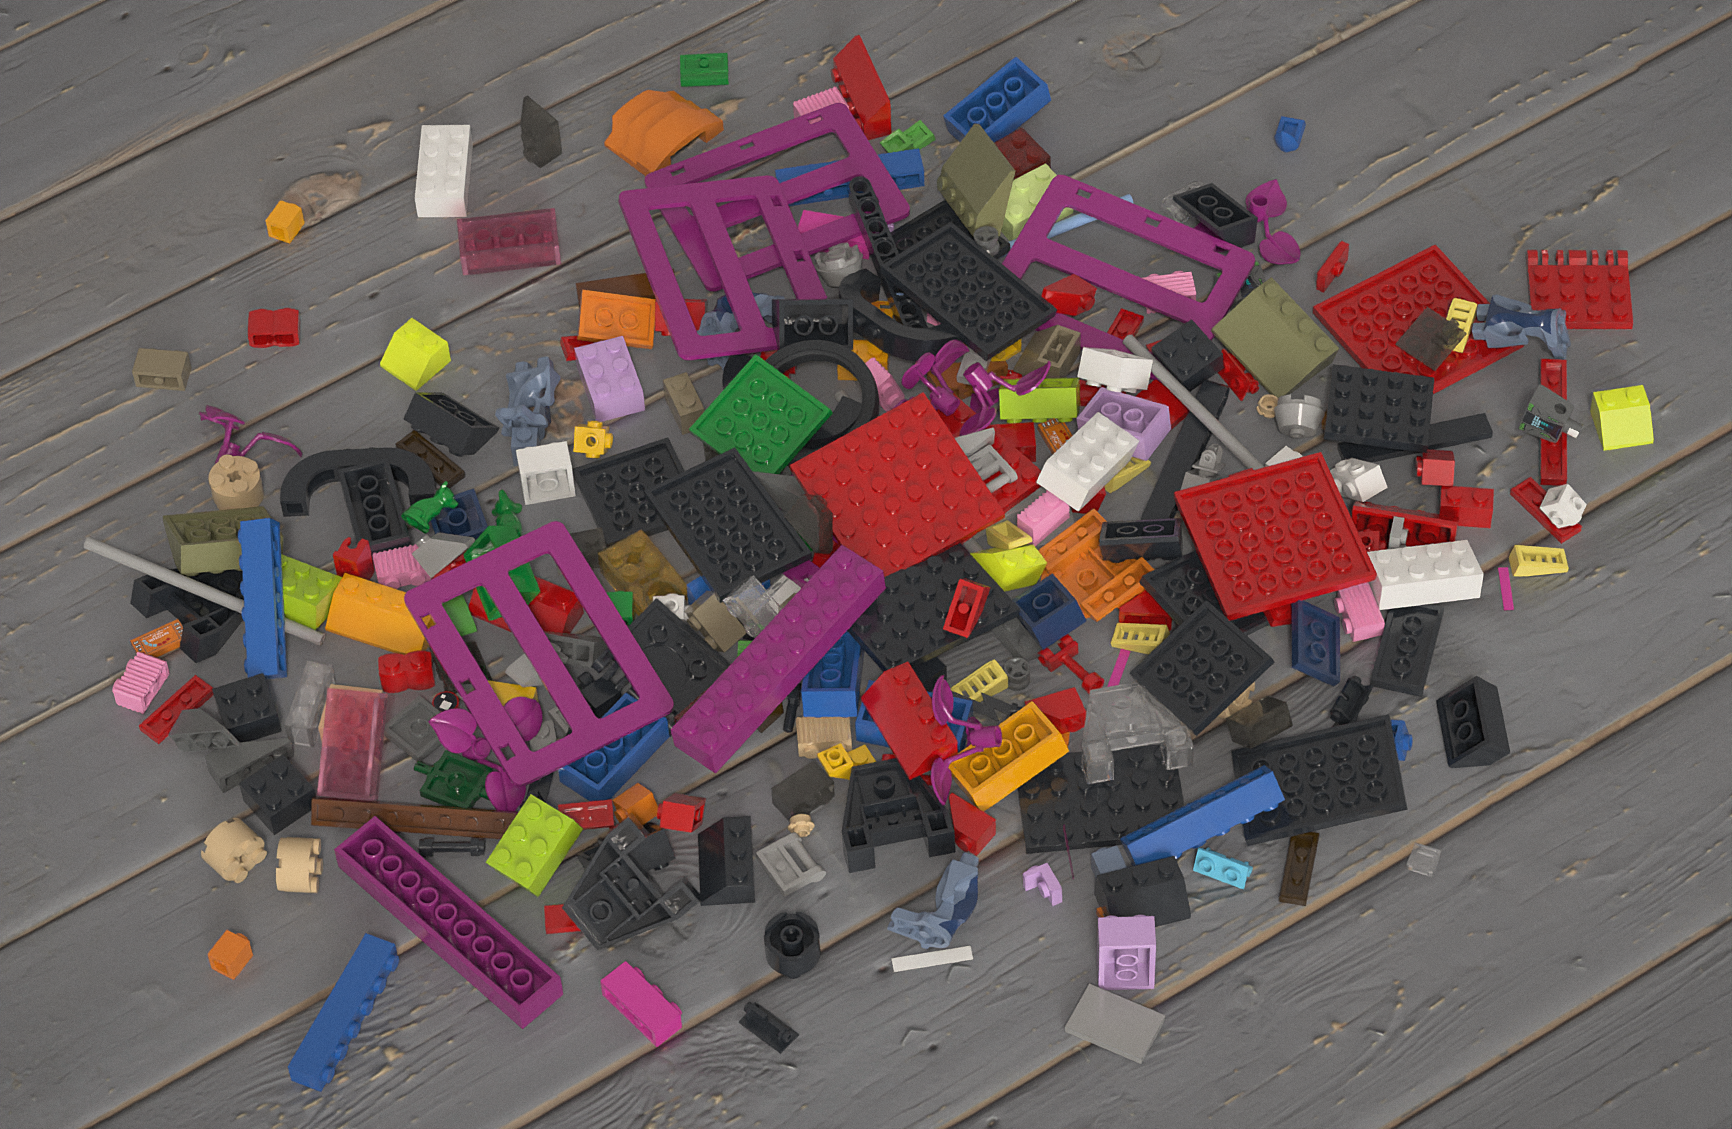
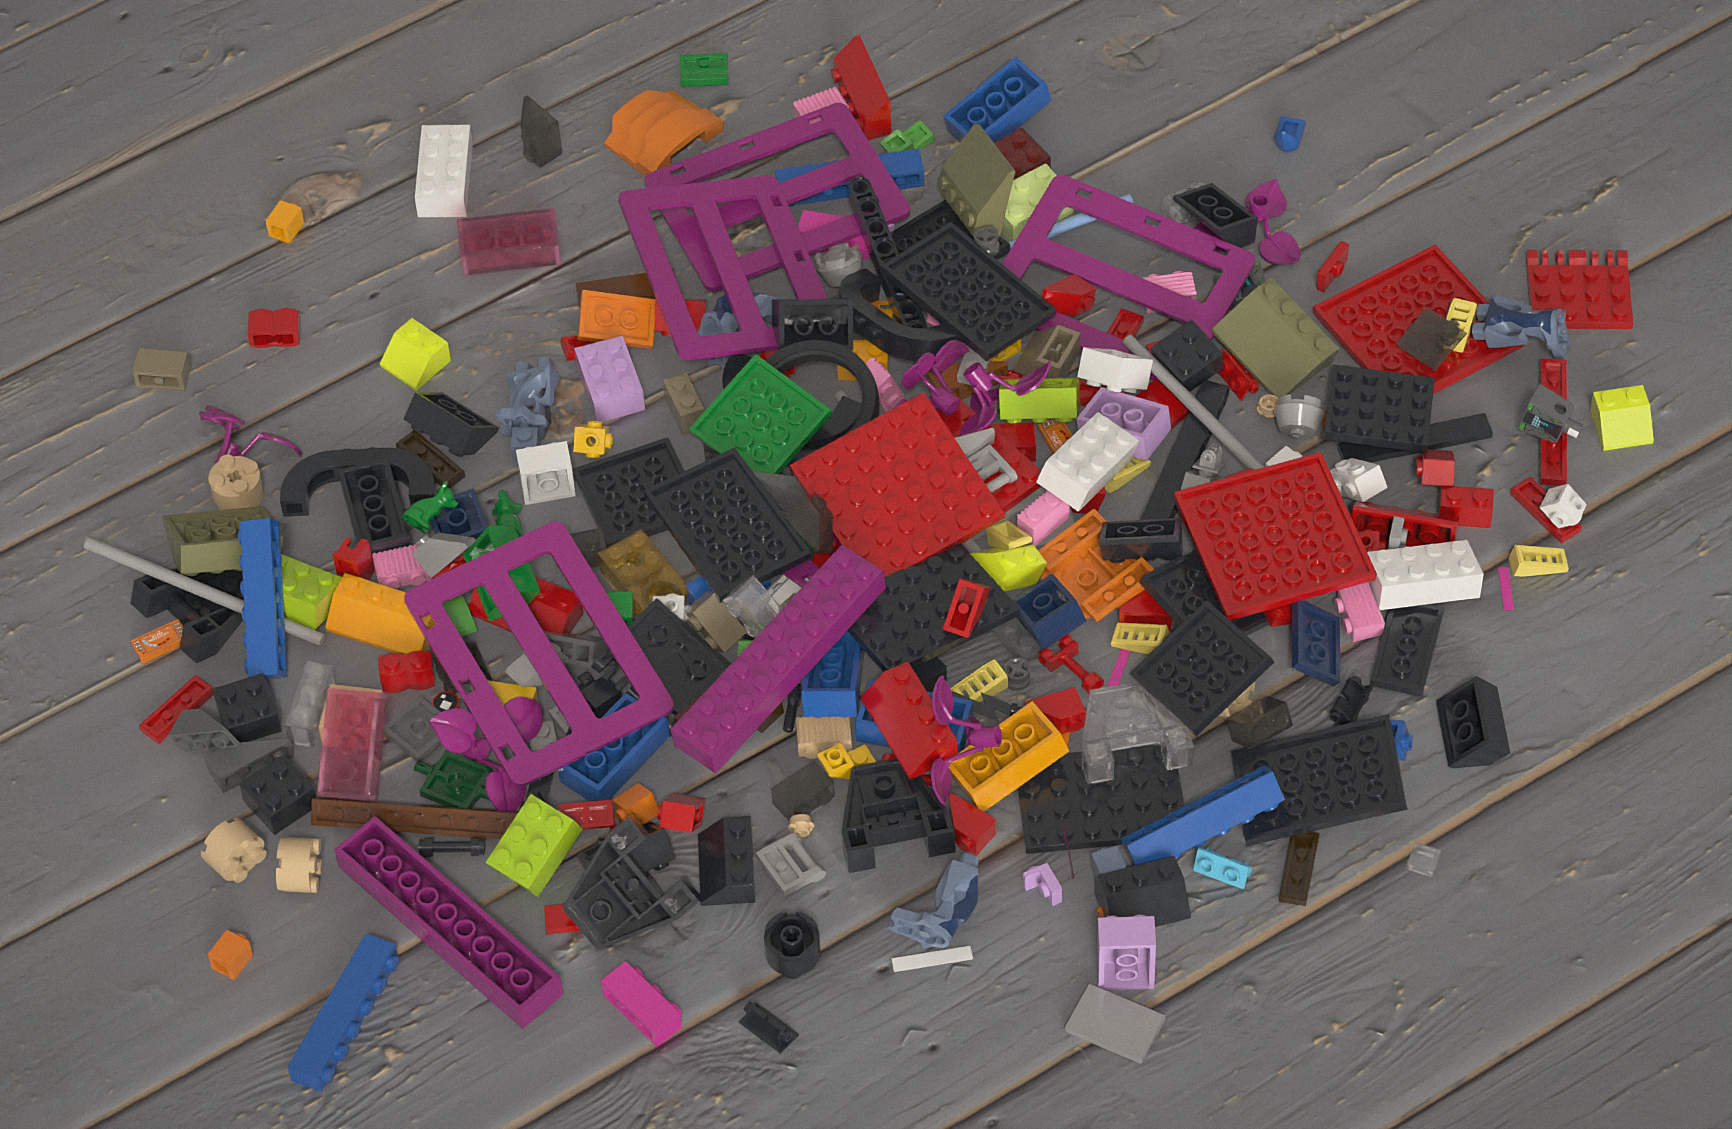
(140, 682): bright pink brick -> none

